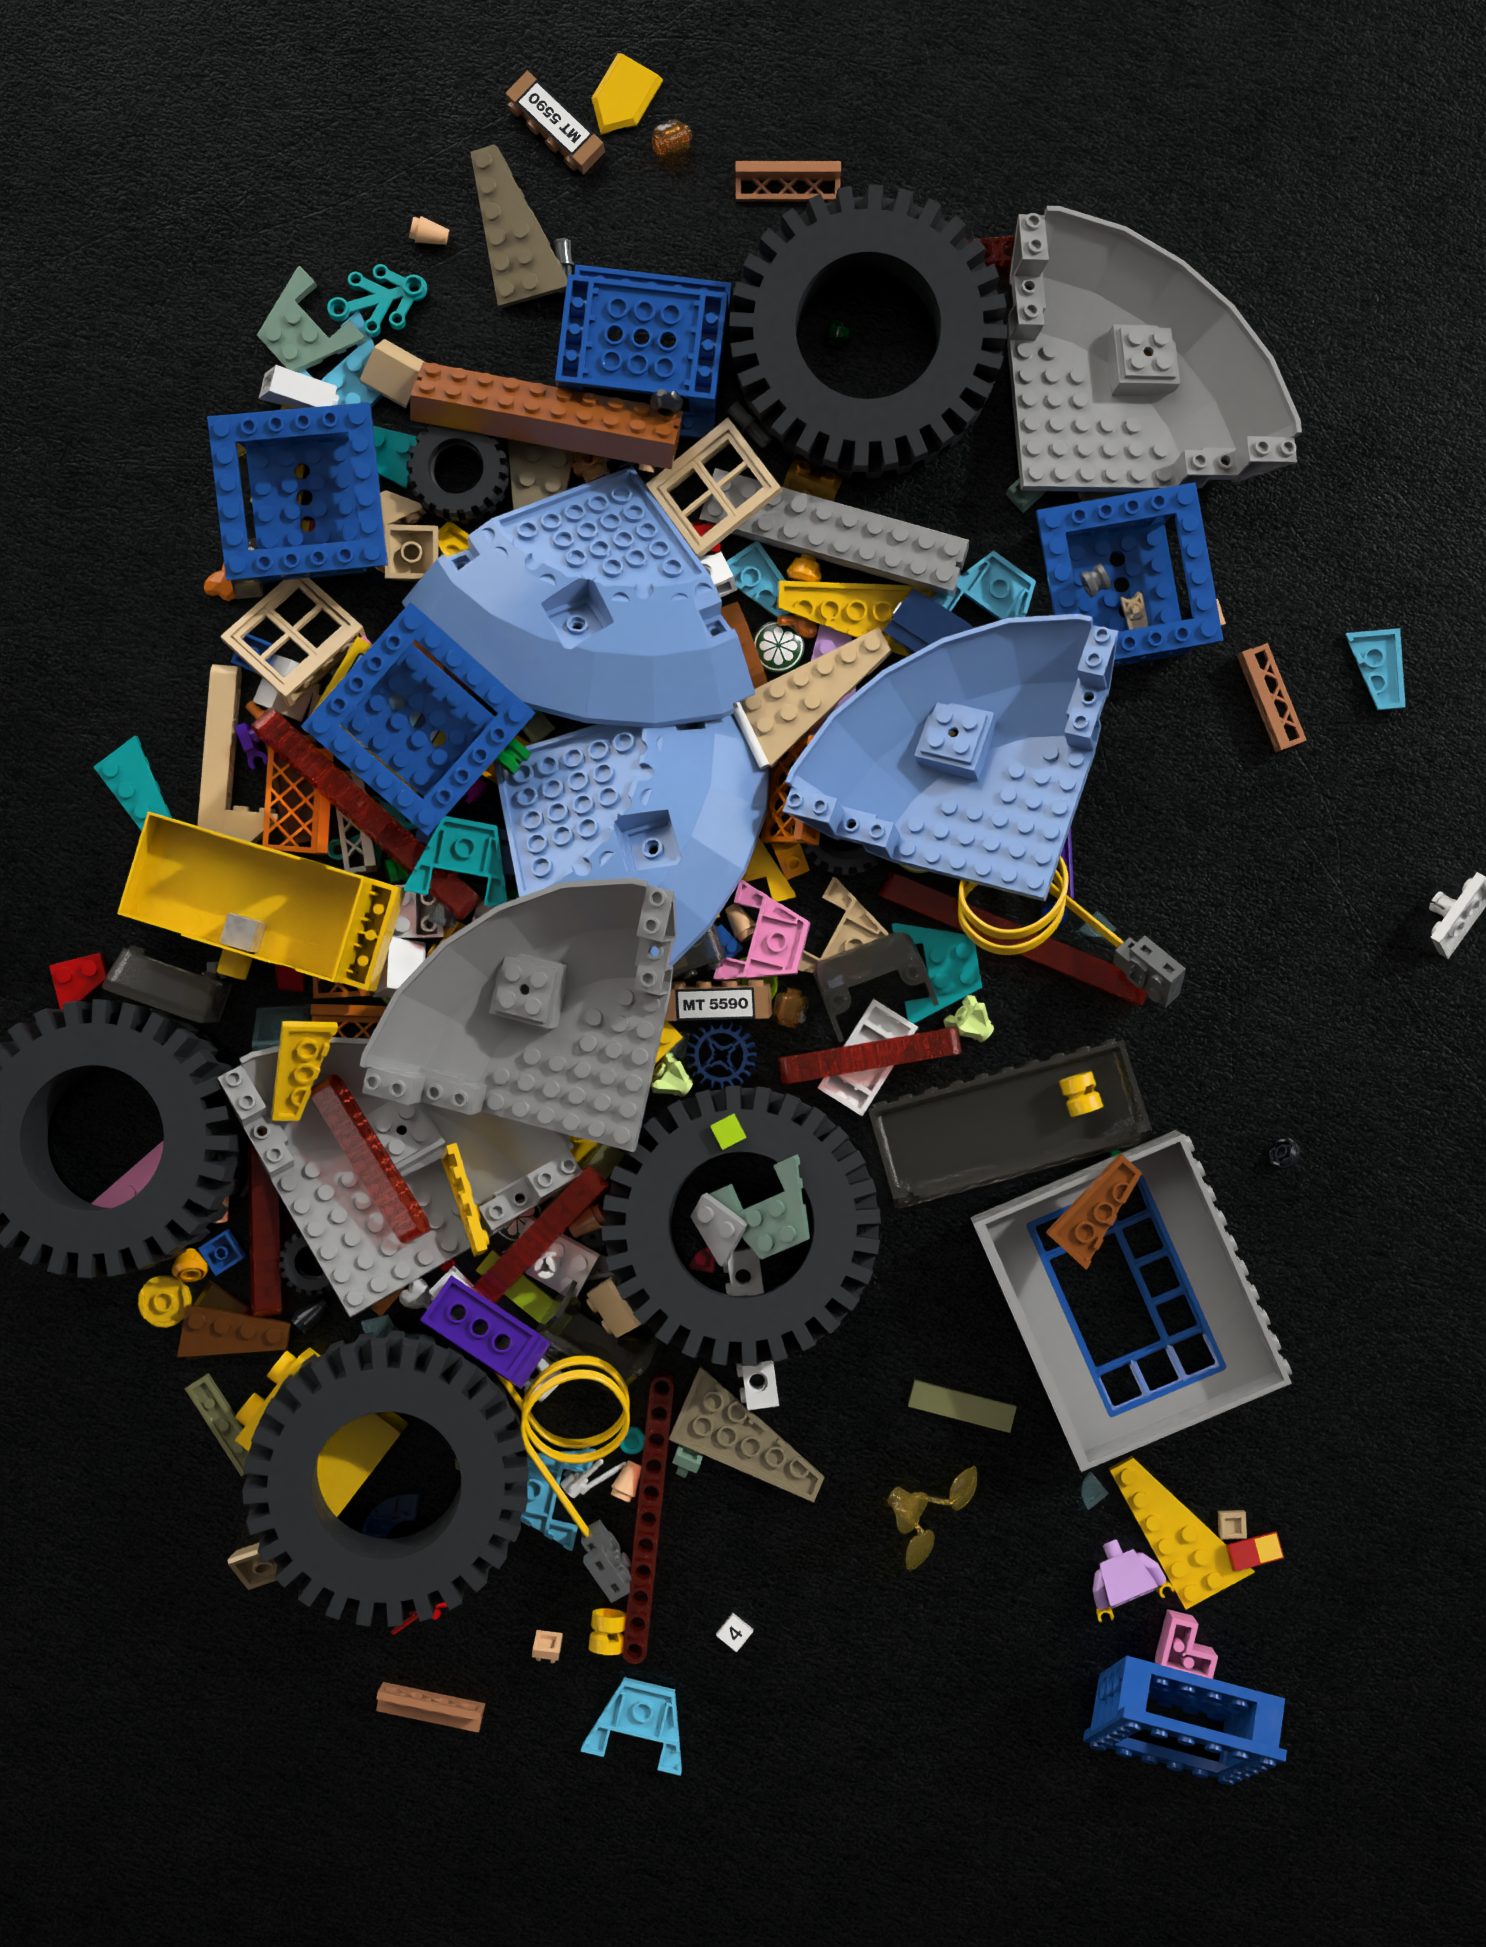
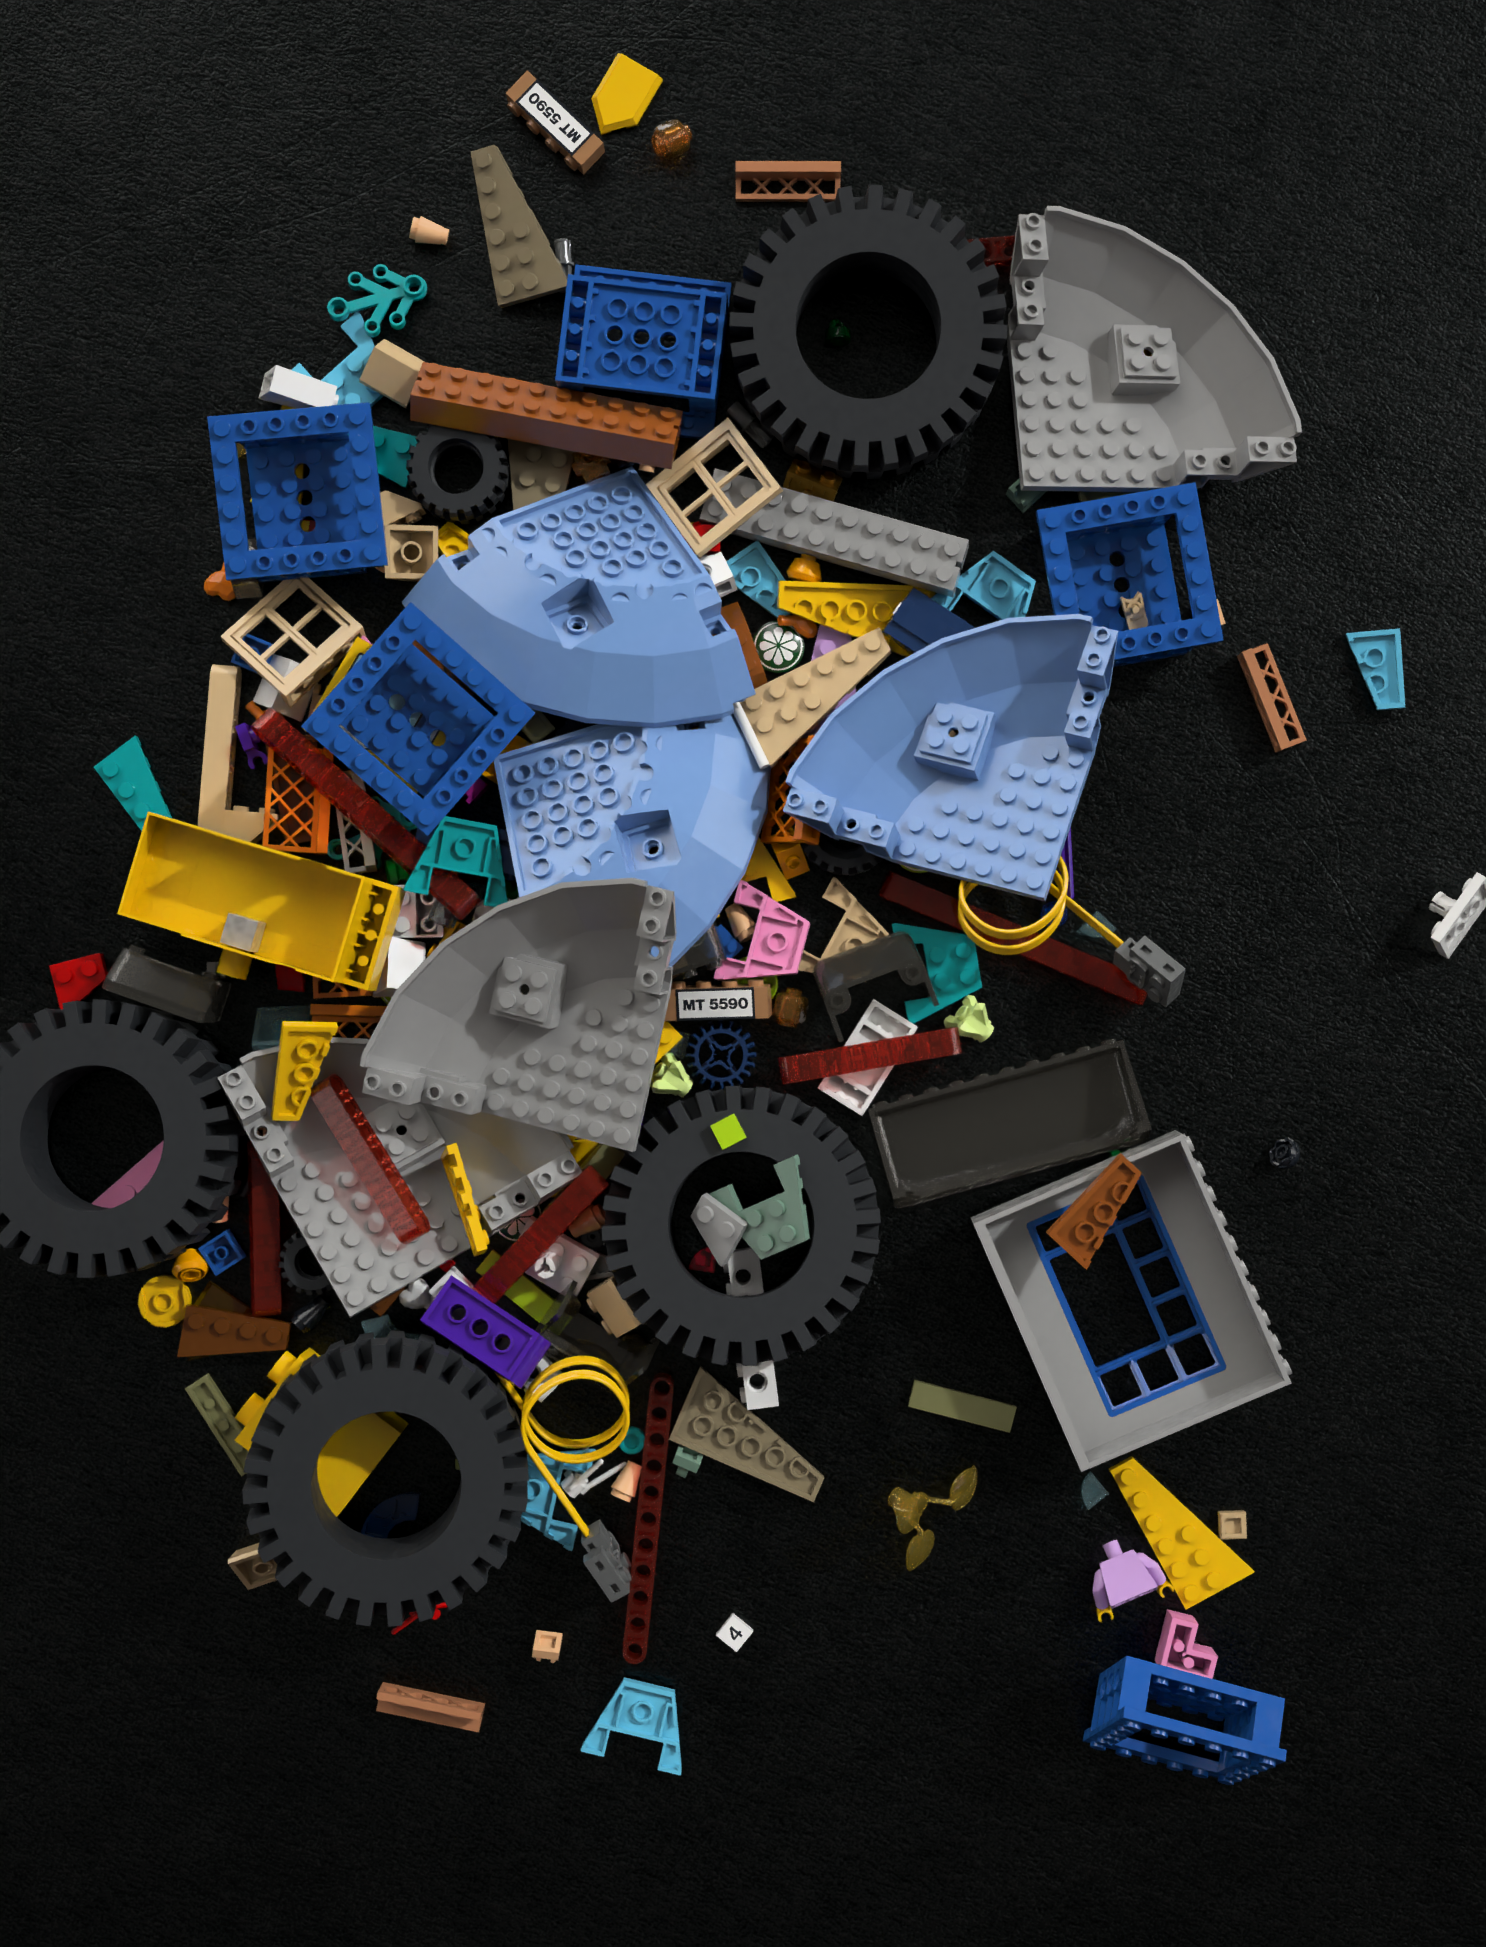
(295, 336): sand green wing -> none
(512, 756): green wheel -> none
(607, 1634): yellow wheel -> none
(666, 402): black plate -> none
(1081, 1093): yellow wheel -> none
(1095, 580): dark grey wheel -> none
(1254, 1551): red tile -> none

